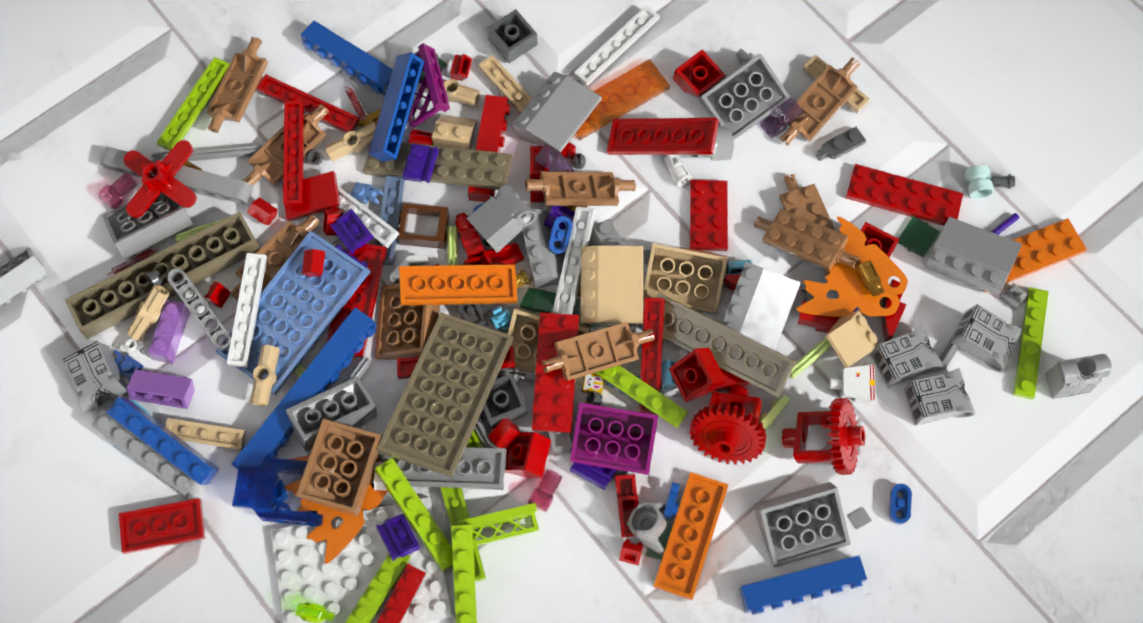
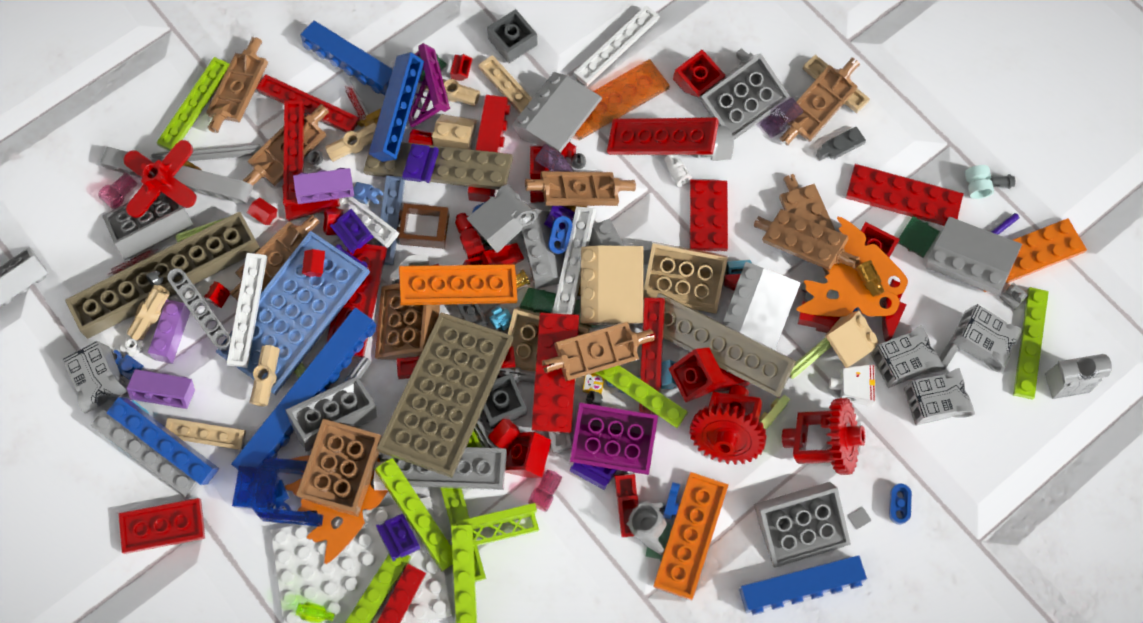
(323, 185): none -> medium lavender brick
(452, 246): yellowish green axle -> none
(631, 552): red tile -> none

